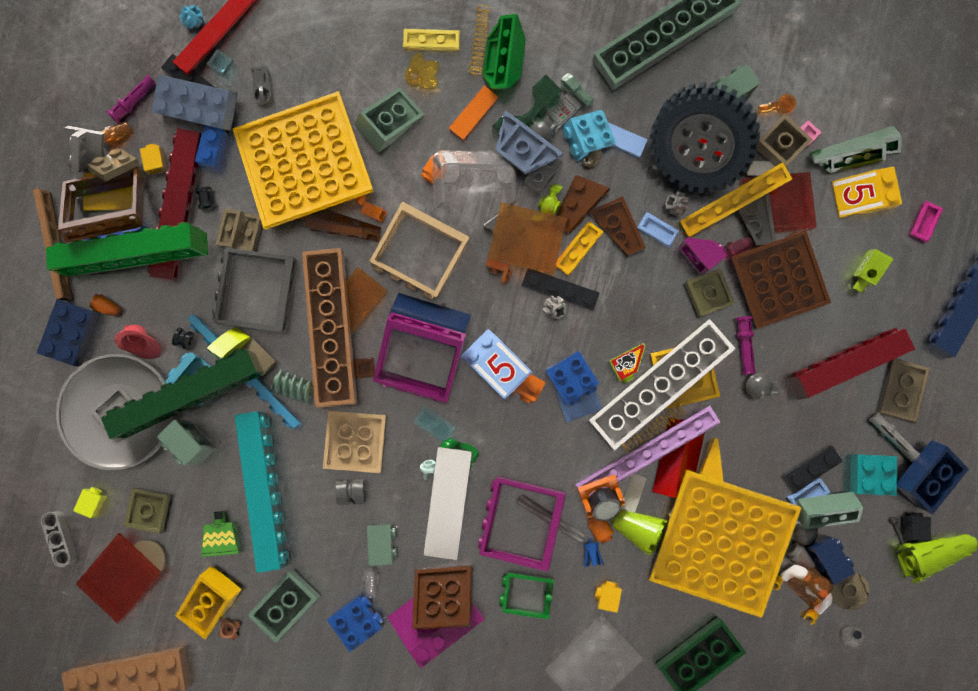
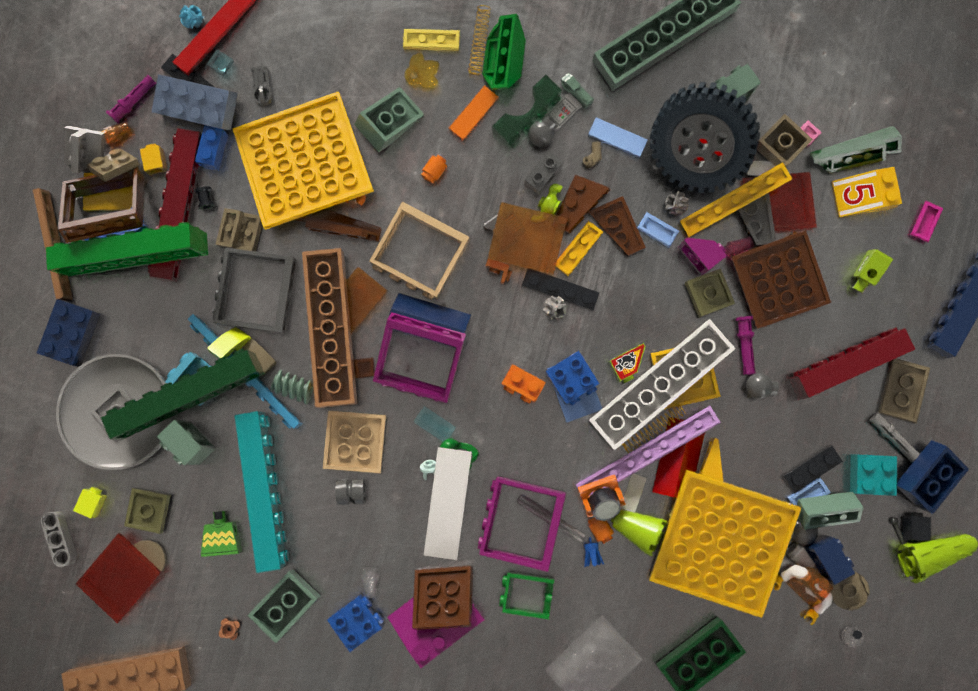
(104, 305): orange cone -> none
(136, 341): coral piece -> none
(182, 338): black wheel -> none
(208, 602): yellow slope -> none
(373, 212): orange piece -> none
(380, 544): sand green brick -> none
(449, 163): clear windscreen -> none
(496, 364): light blue slope -> none
(524, 146): sand blue wing -> none
(588, 134): medium azure bracket -> none
(608, 596): yellow brick -> none
(785, 103): clear orange plate -> none

